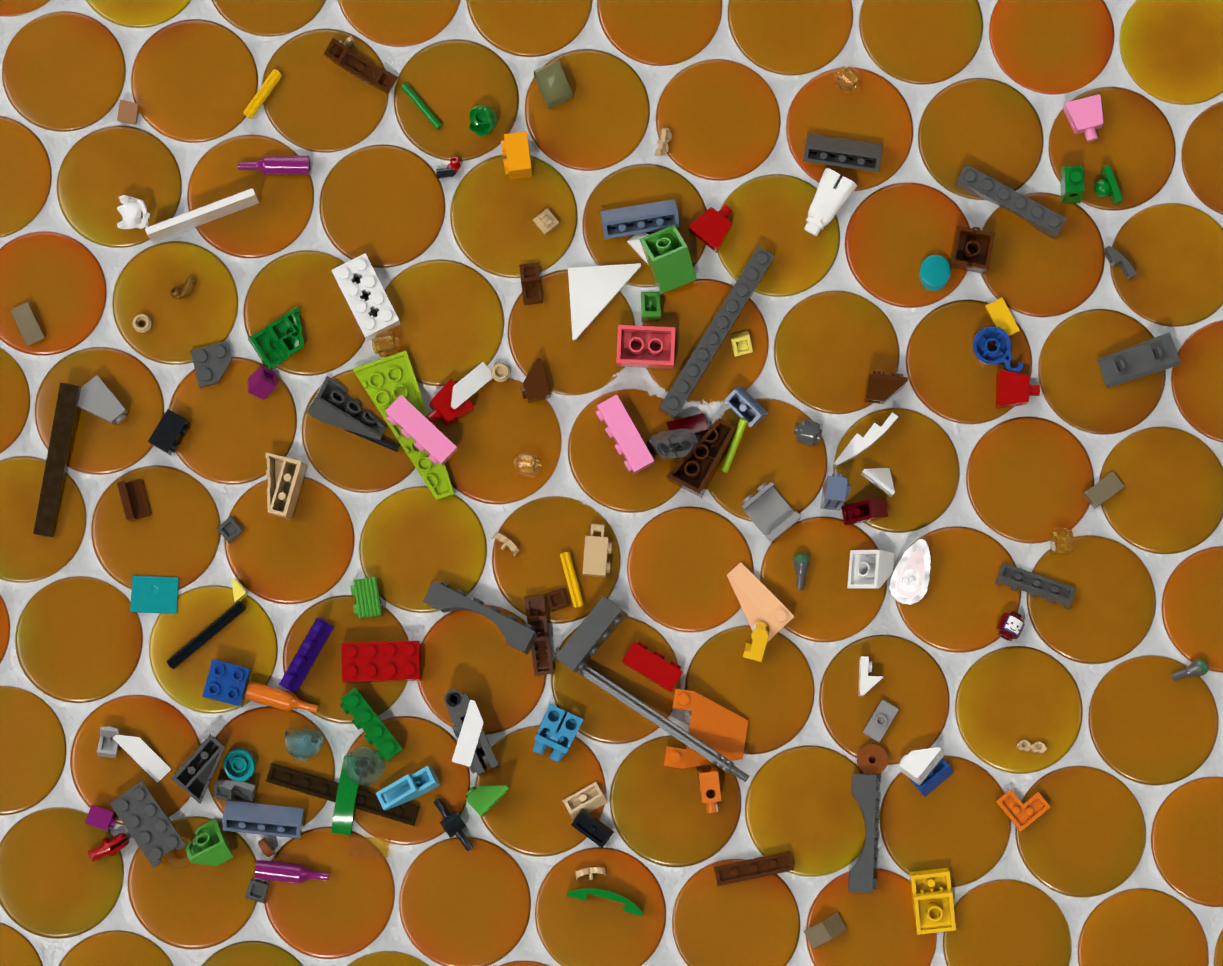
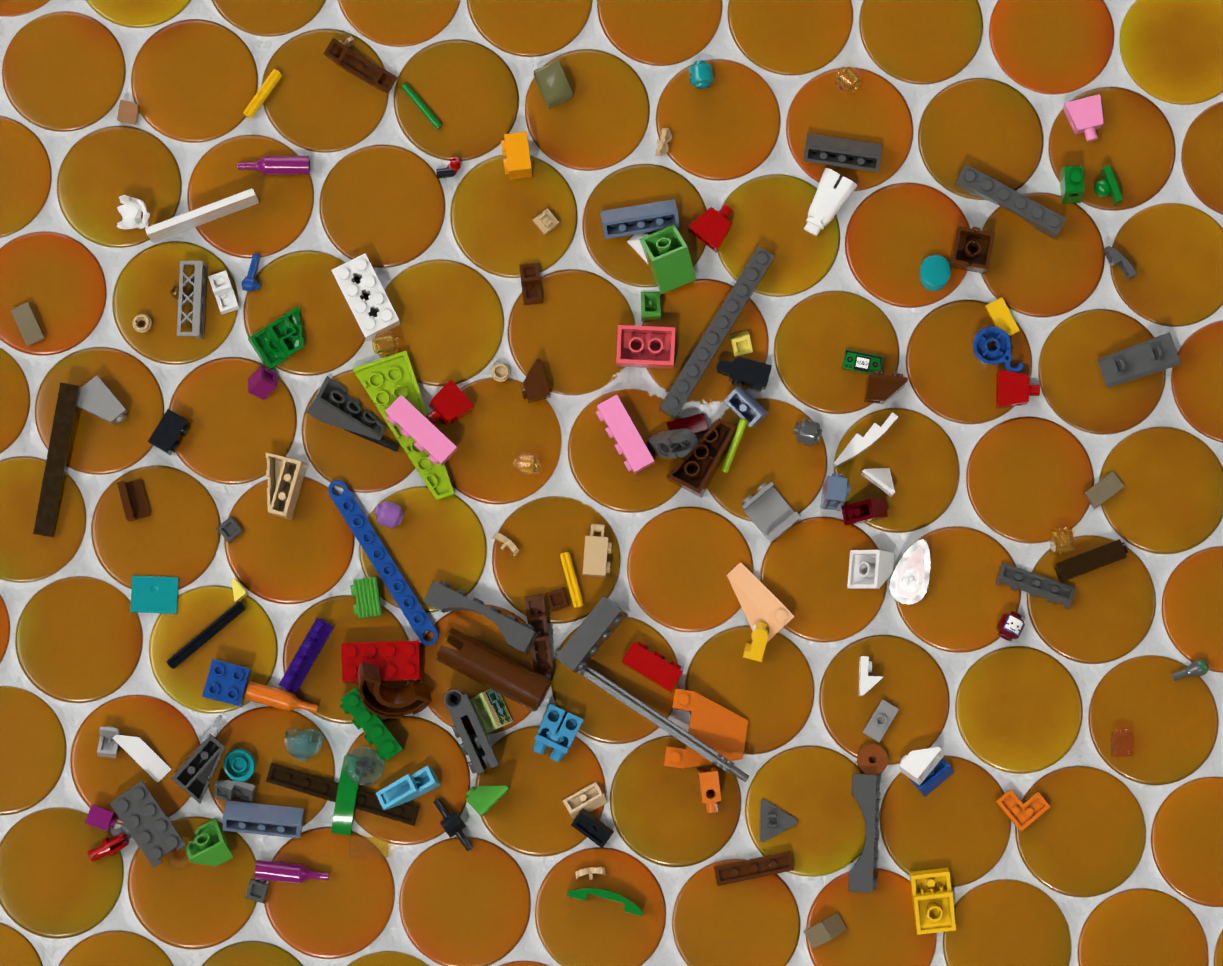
(198, 302): none -> light grey fence
(211, 363): dark grey plate -> none
(223, 292): none -> white slope
(249, 283): none -> blue piece
(266, 847): dark orange tile -> none
(383, 563): none -> blue plate
(388, 701): none -> reddish brown brick
(389, 514): none -> medium lavender head
(468, 736): white sticker -> none
(470, 384): white sticker -> none
(482, 120): green hair -> none
(491, 710): none -> panel
(494, 670): none -> reddish brown piece
(593, 290): white tile -> none
(701, 74): none -> teal head
(746, 372): none -> black hinge
(773, 820): none -> dark grey piece
(801, 563): dark grey piece -> none
(861, 362): none -> tile
(1036, 747): tan piece -> none
(1090, 560): none -> dark brown brick
(1122, 743): none -> clear orange brick

